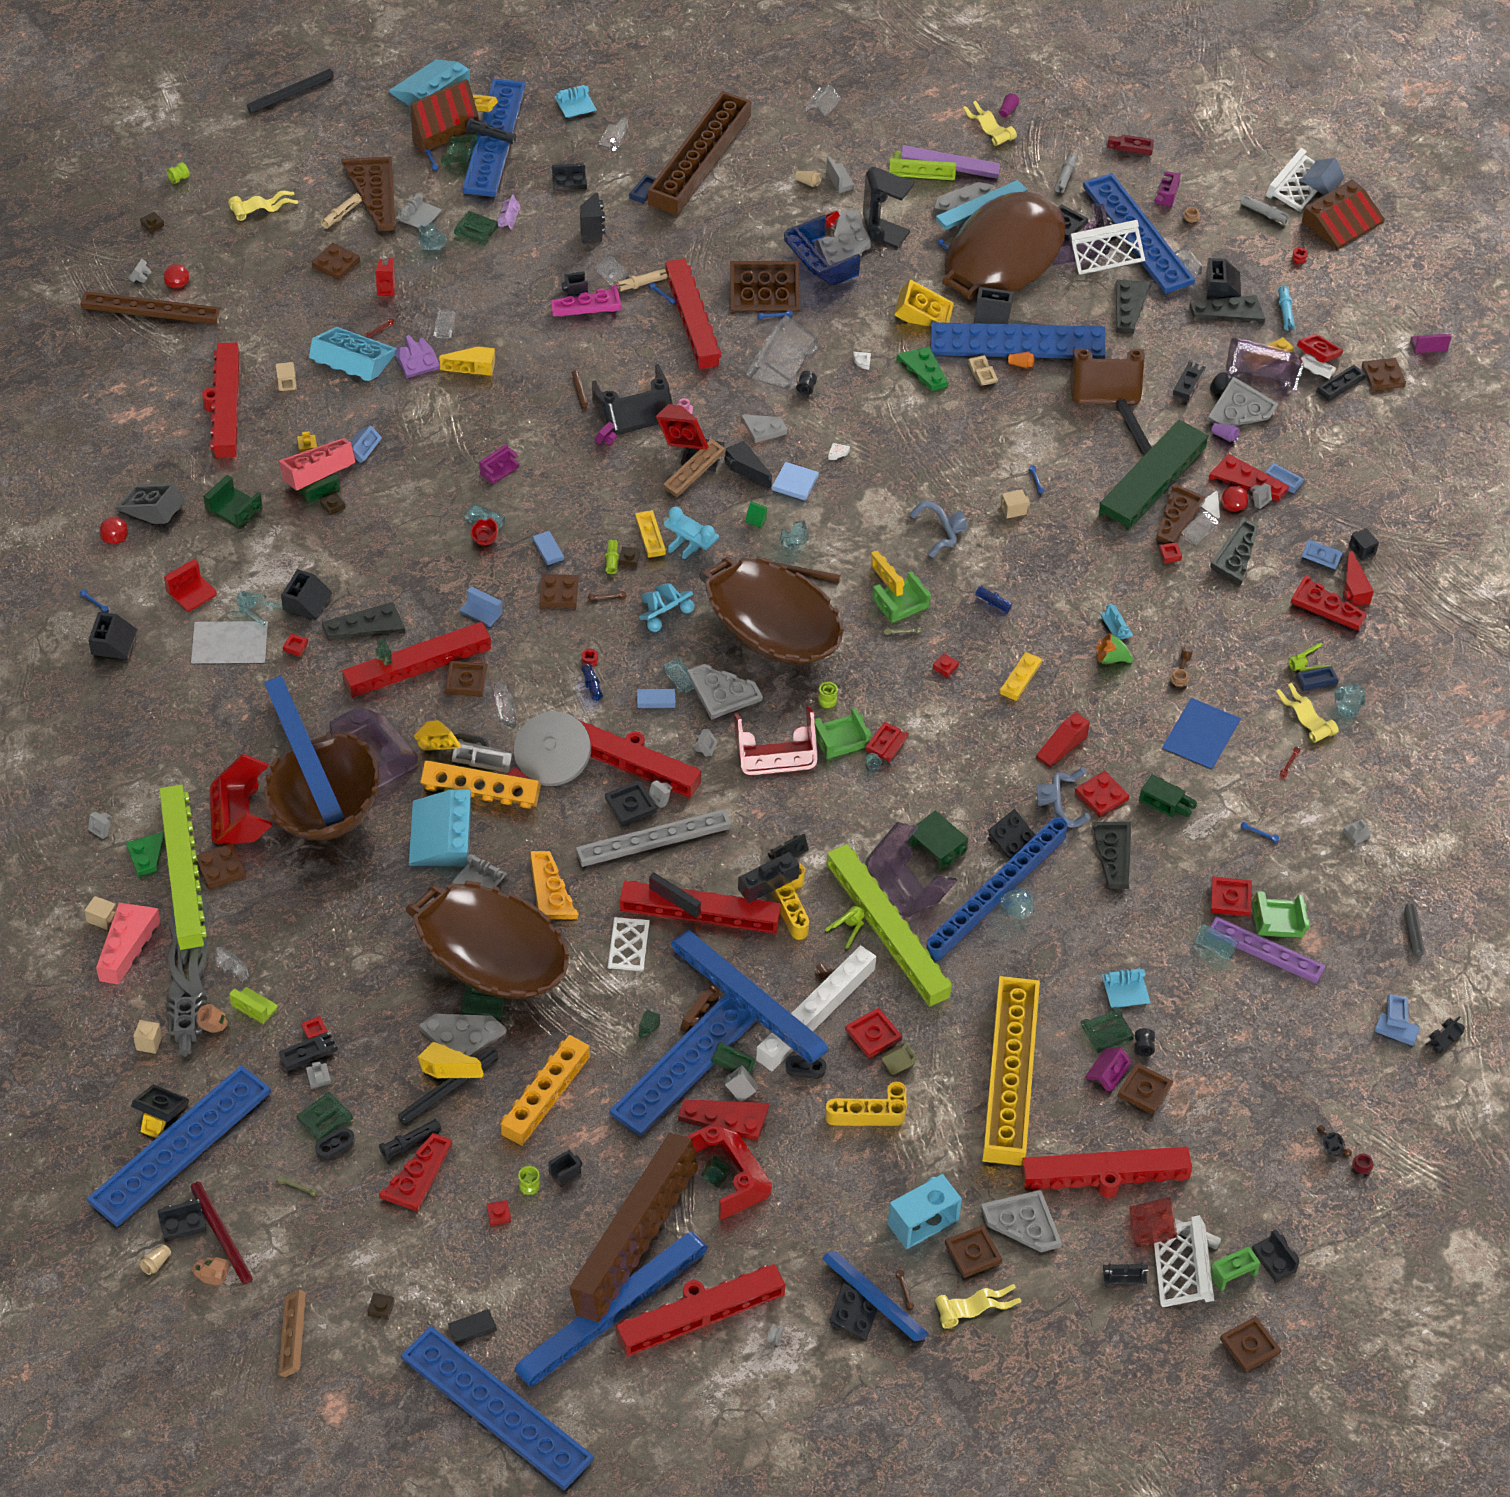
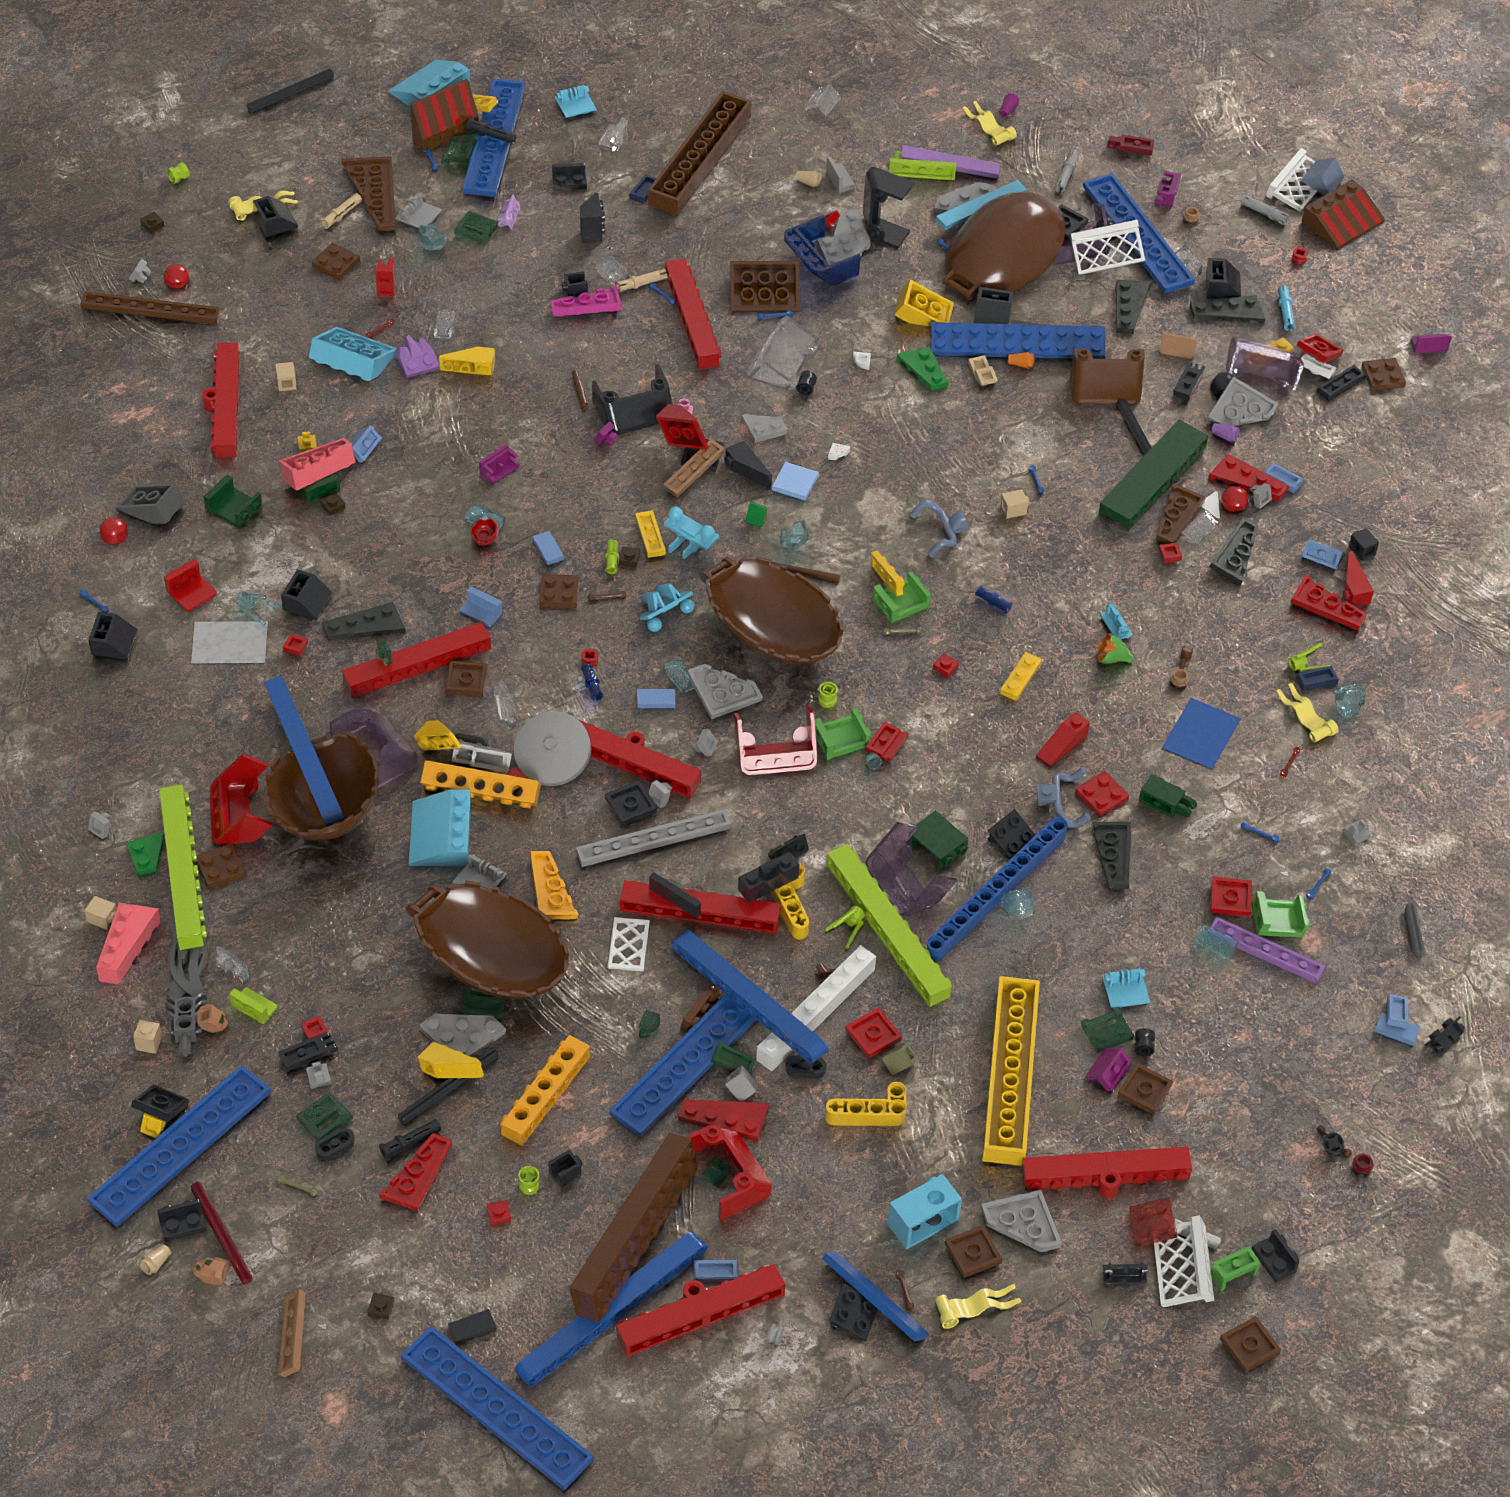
(273, 216): none -> black slope
(715, 1270): none -> medium blue tile
(1178, 345): none -> medium nougat slope
(1310, 894): none -> blue hinge

